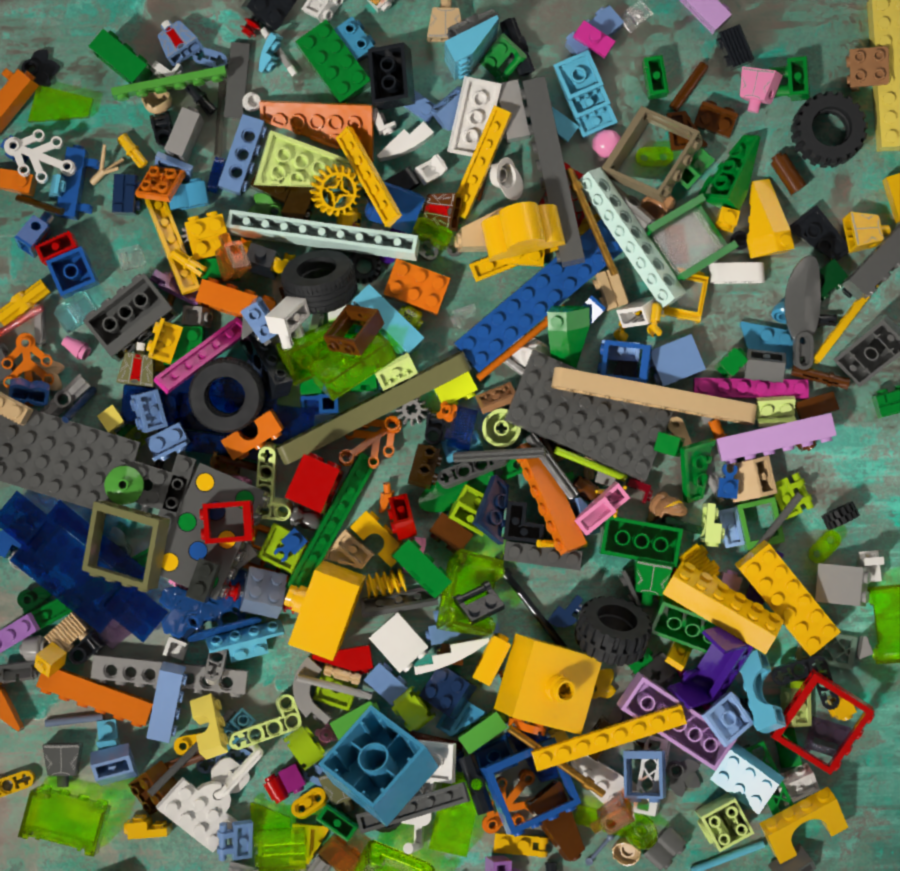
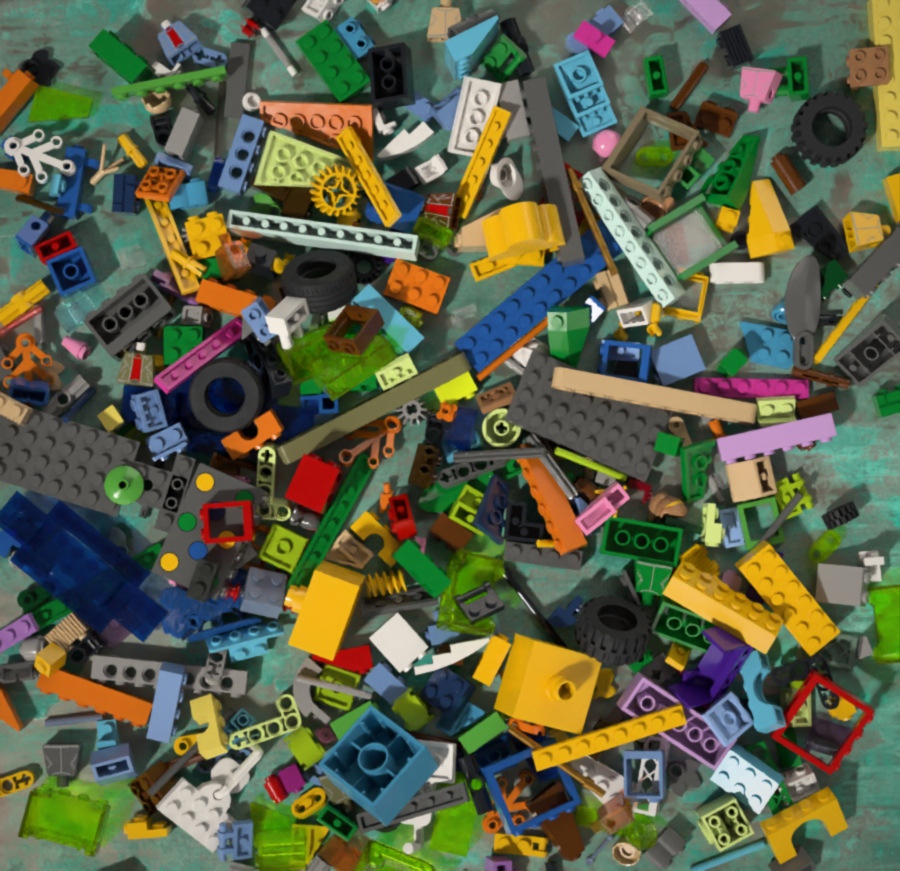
(156, 547): olive window -> none
(164, 342): yellow bracket -> none
(176, 648): white panel -> none
(268, 59): medium azure slope -> none
(292, 542): blue plate -> none
(342, 674): tan axle -> none
(728, 486): blue plate -> none
(765, 365): dark grey brick -> none

